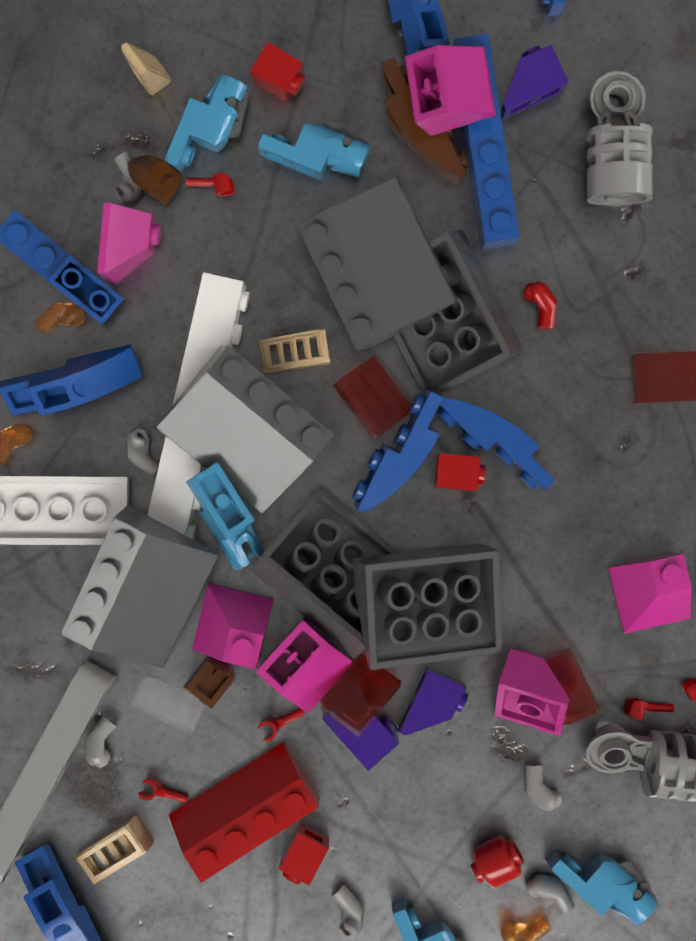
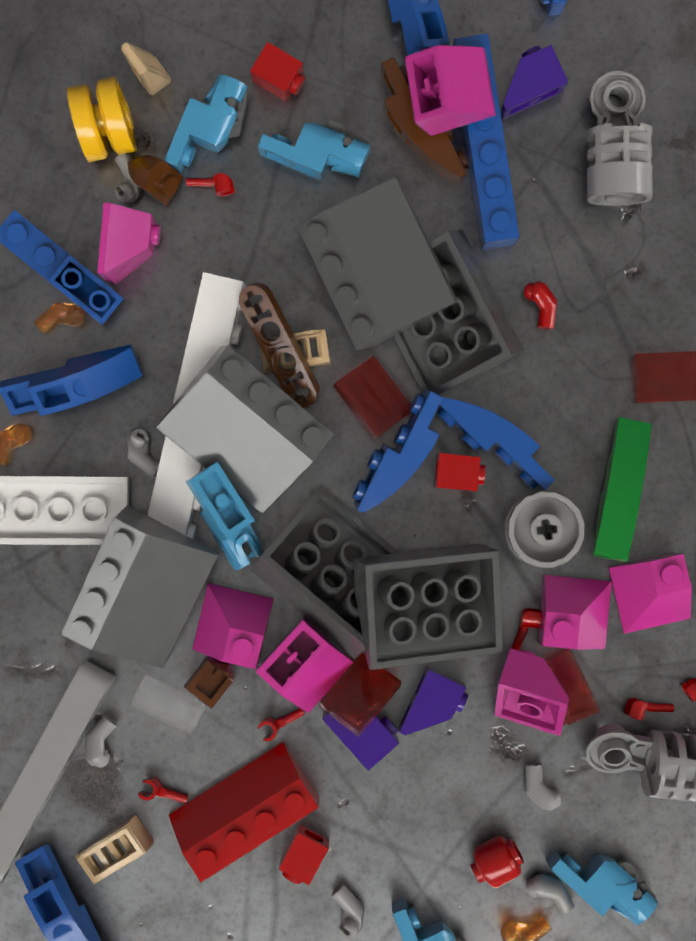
(102, 119): none -> yellow wheel
(274, 347): none -> reddish brown beam
(528, 618): none -> red hand
(563, 532): none -> light grey wheel
(574, 612): none -> dark pink slope
(622, 490): none -> green slope

